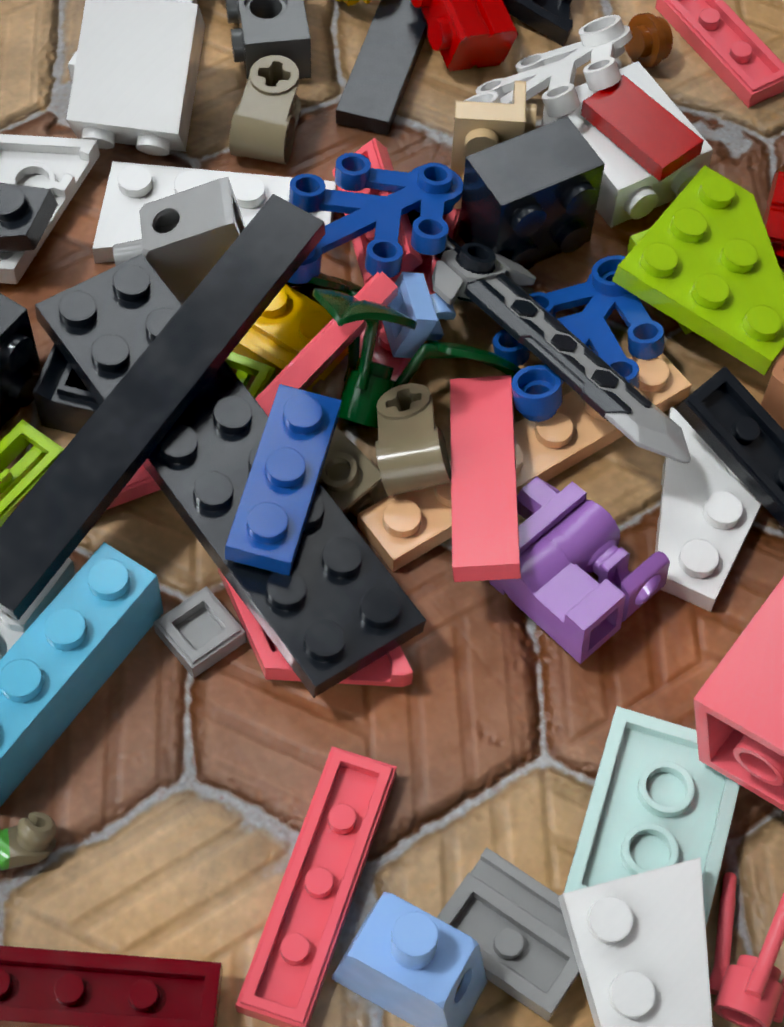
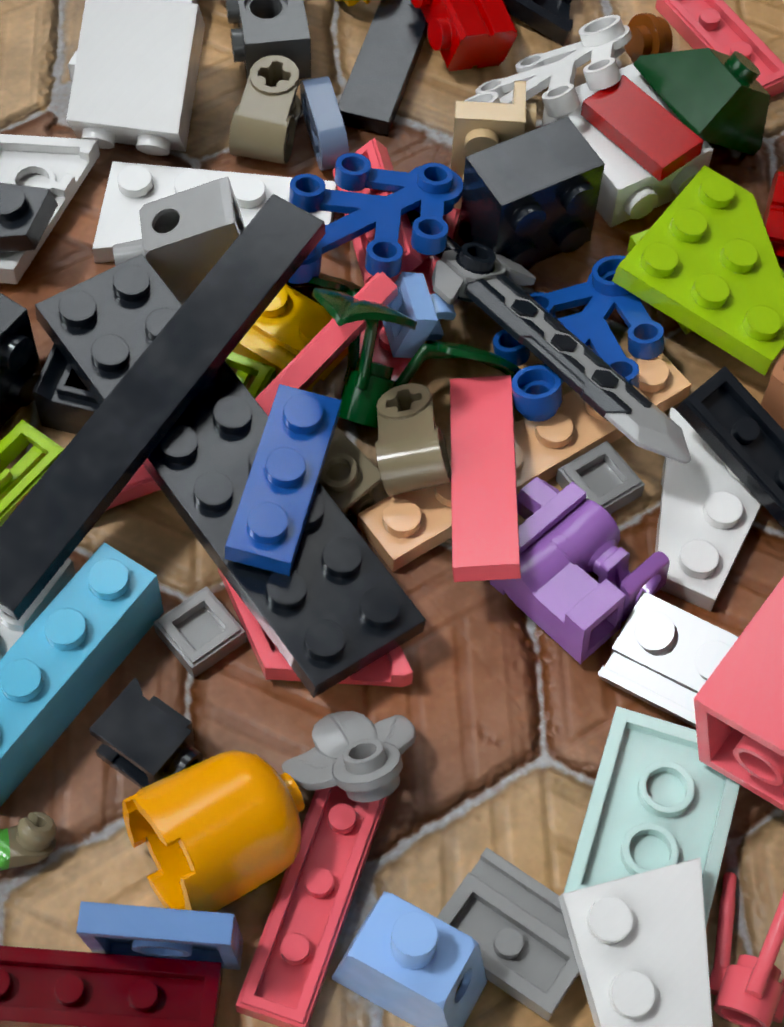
(144, 737): none -> black window
(161, 933): none -> medium blue tile
(216, 829): none -> light orange cylinder
(323, 121): none -> sand blue beam
(354, 755): none -> light grey plate
(603, 477): none -> light grey tile
(665, 656): none -> plate
(711, 94): none -> dark green slope

